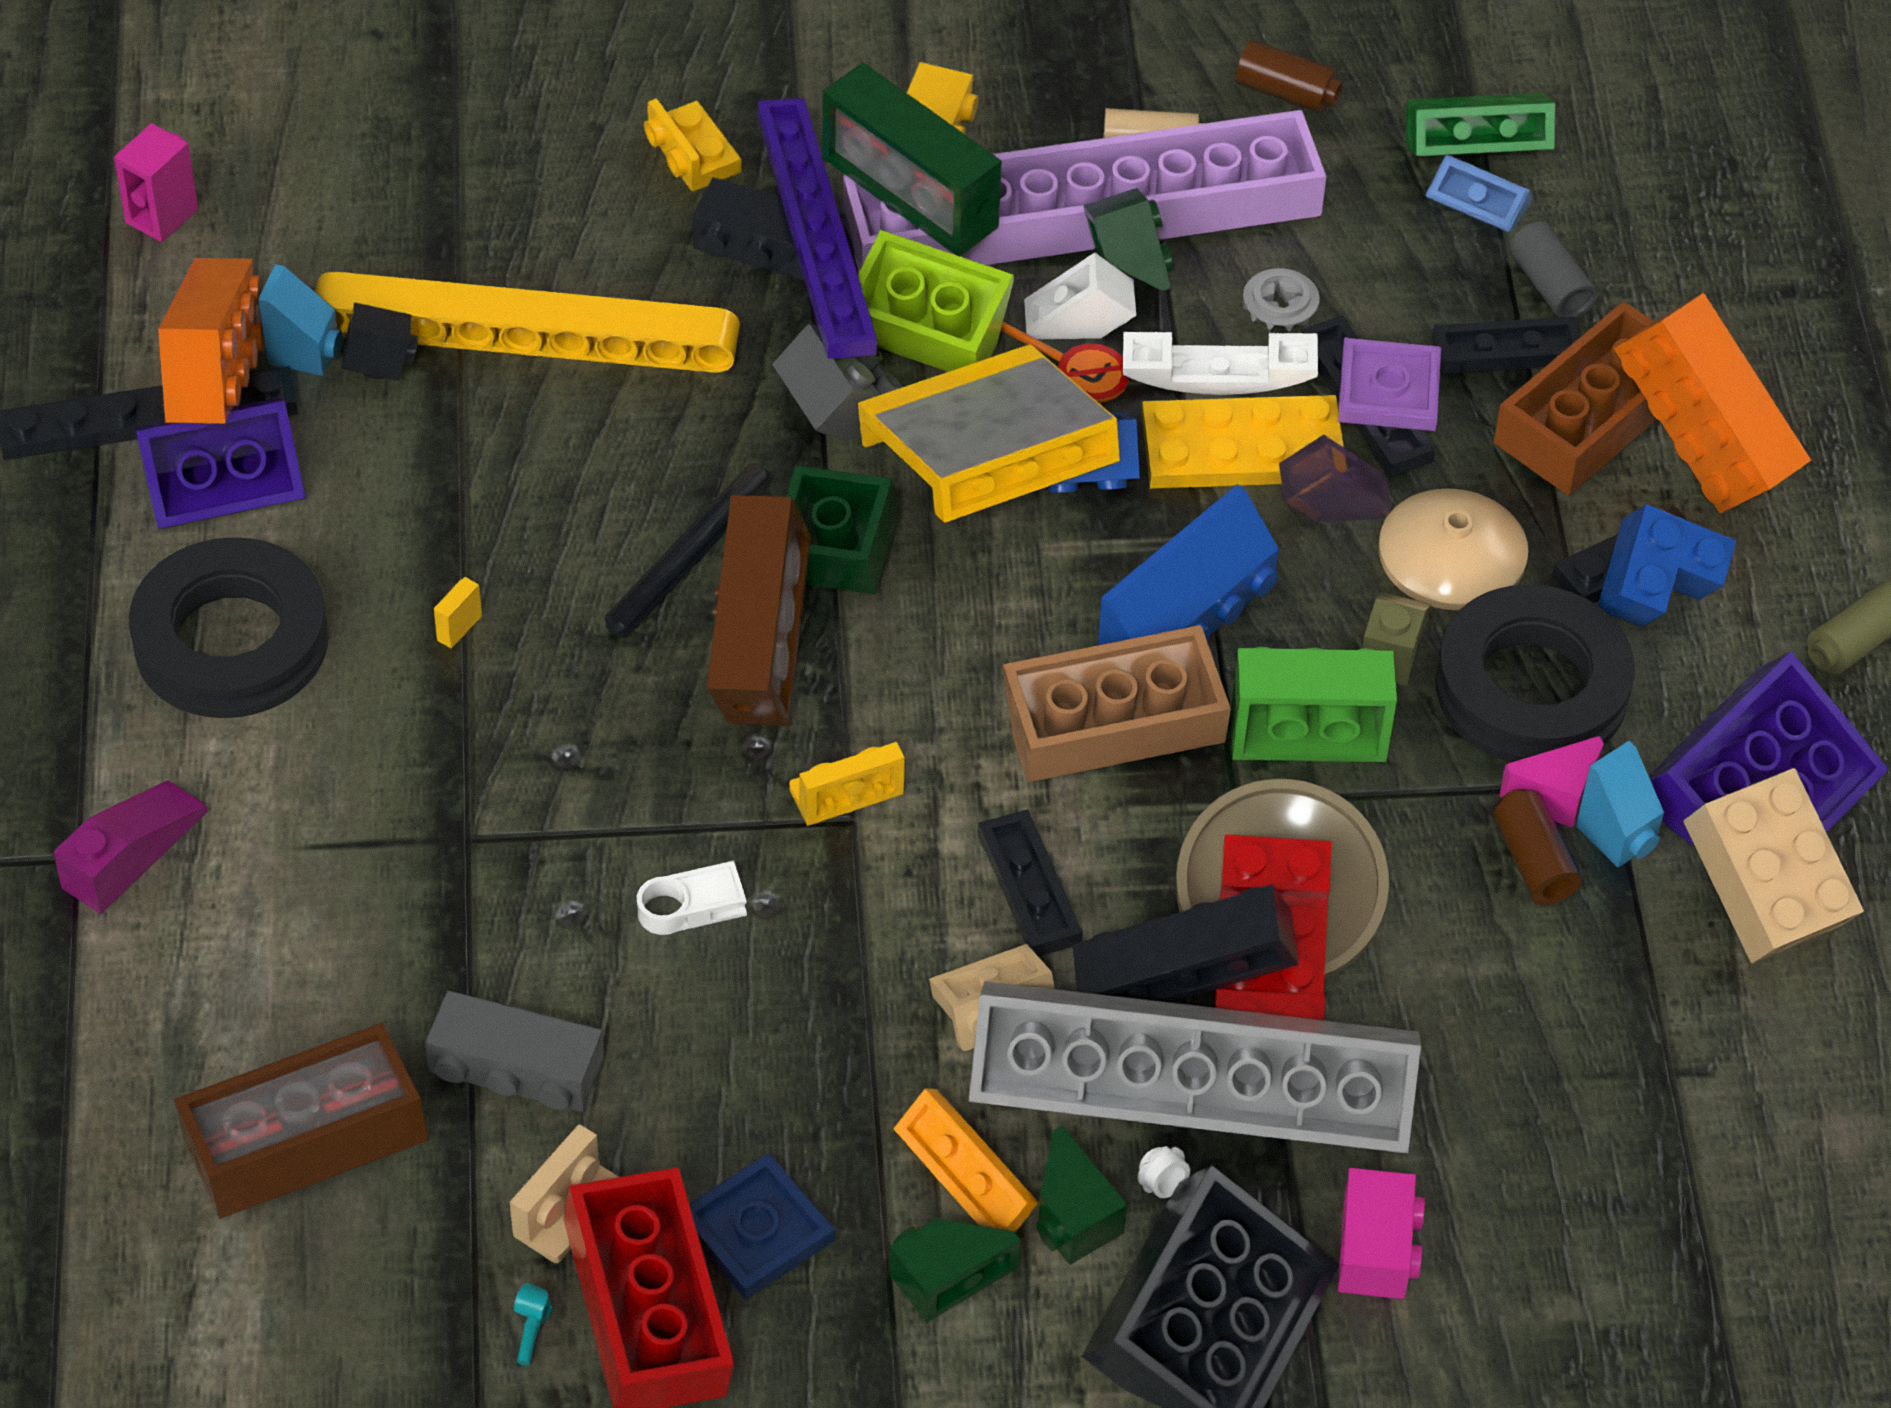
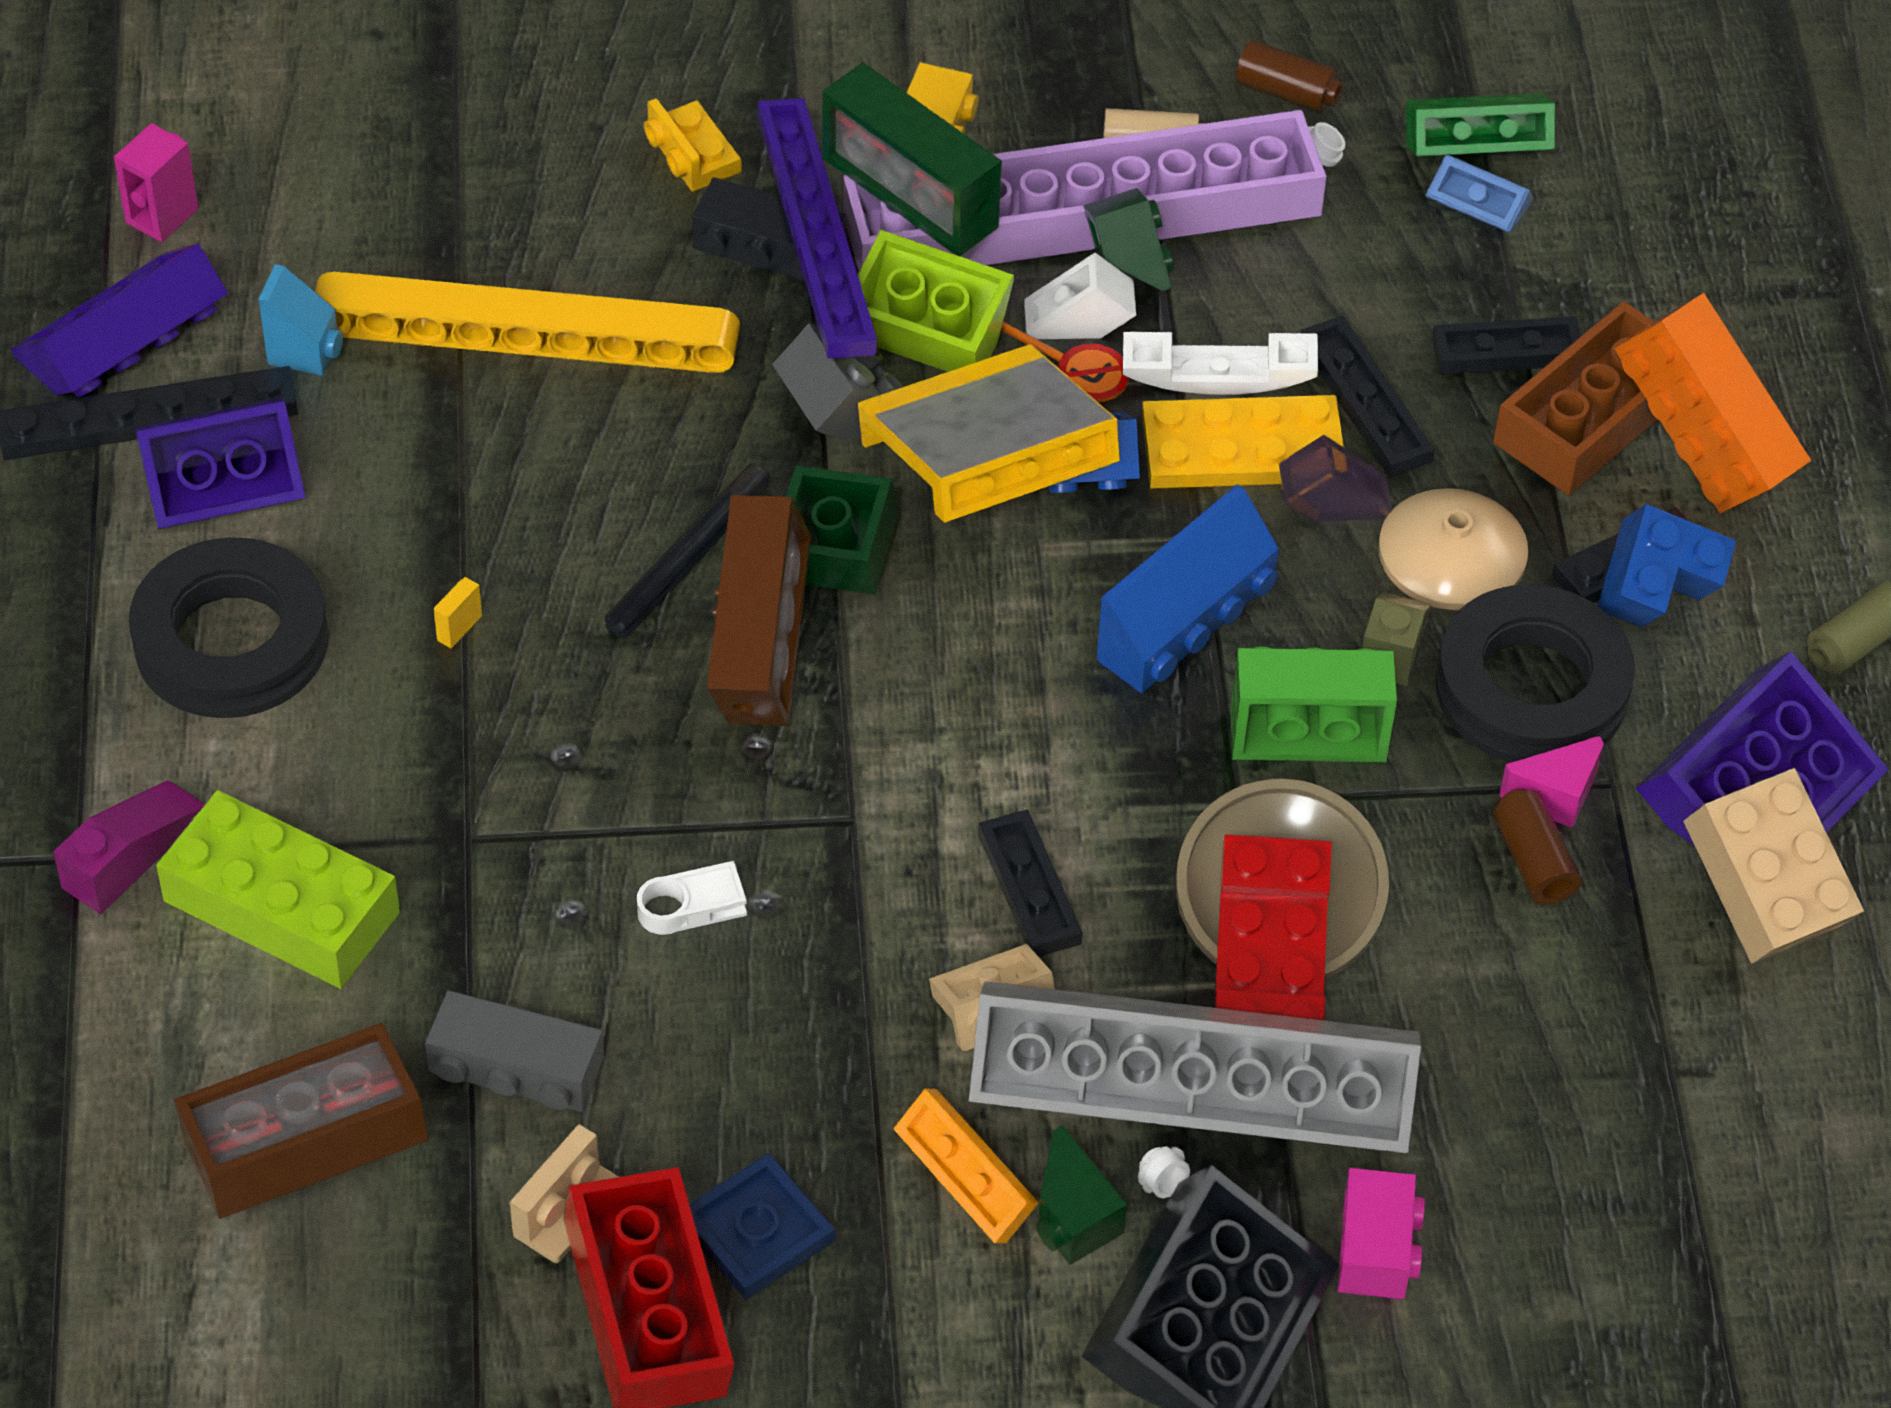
(122, 321): none -> dark purple slope
(210, 340): orange brick -> none
(278, 889): none -> lime brick
(378, 342): black brick -> none
(536, 1306): teal hand -> none
(849, 783): yellow bracket -> none
(950, 1263): dark green slope -> none
(1115, 703): medium nougat slope -> none
(1191, 949): black brick -> none
(1293, 288): light grey gear -> none
(1328, 143): none -> white plate
(1389, 384): medium lavender tile -> none
(1553, 270): dark grey pin -> none
(1620, 807): dark azure slope -> none

